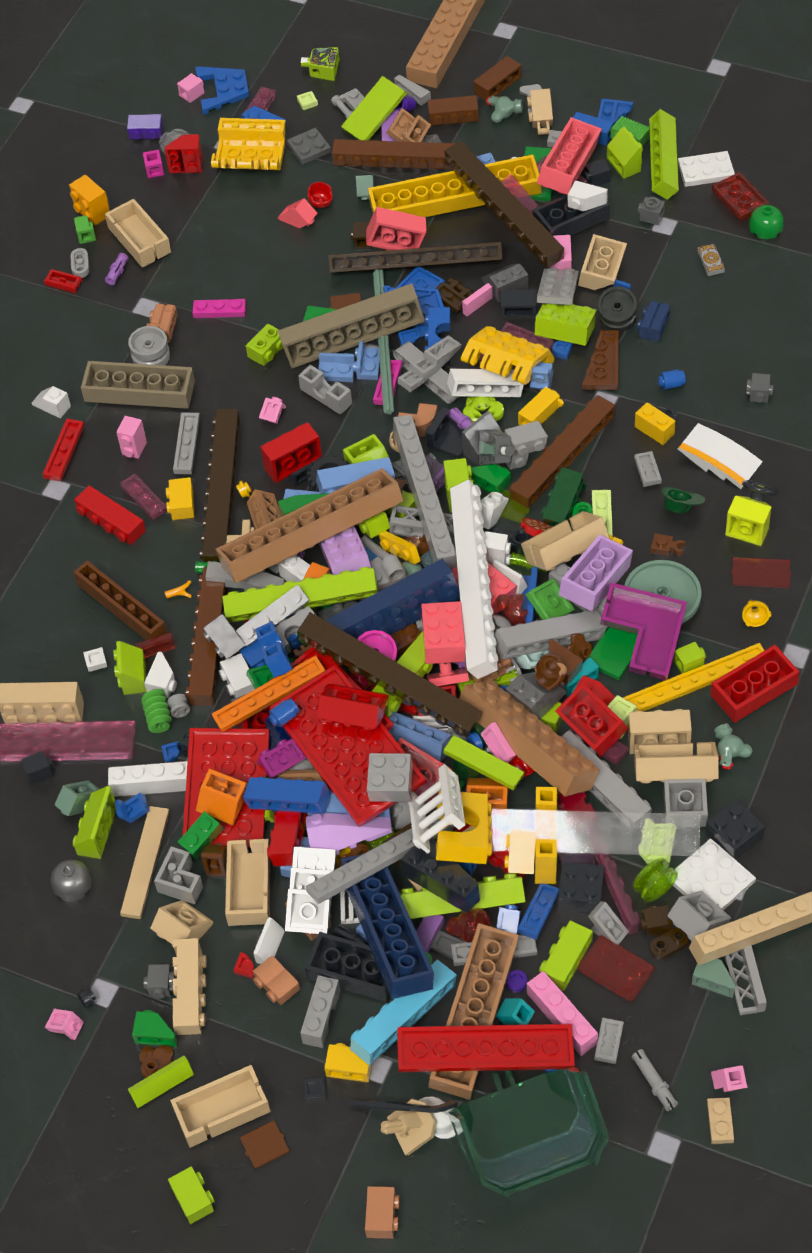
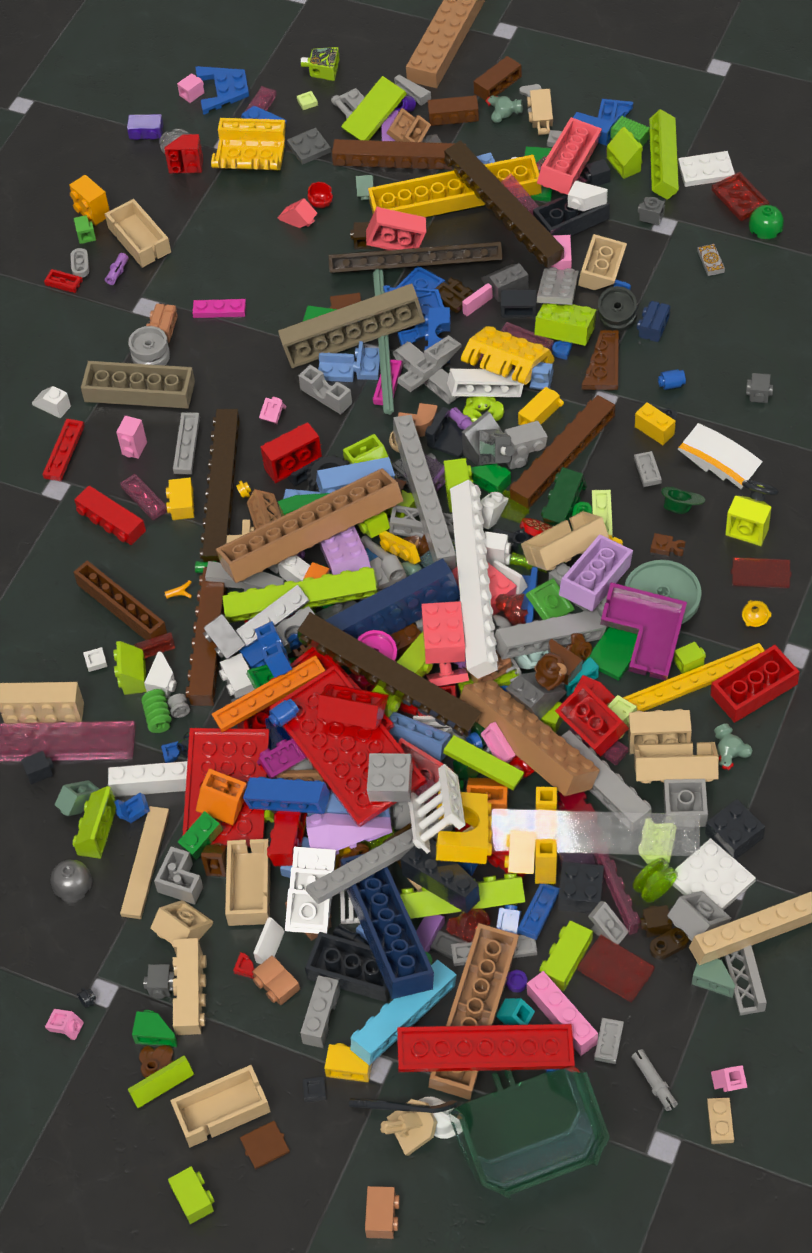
(153, 163): dark pink brick -> none
(264, 345): lime brick -> none

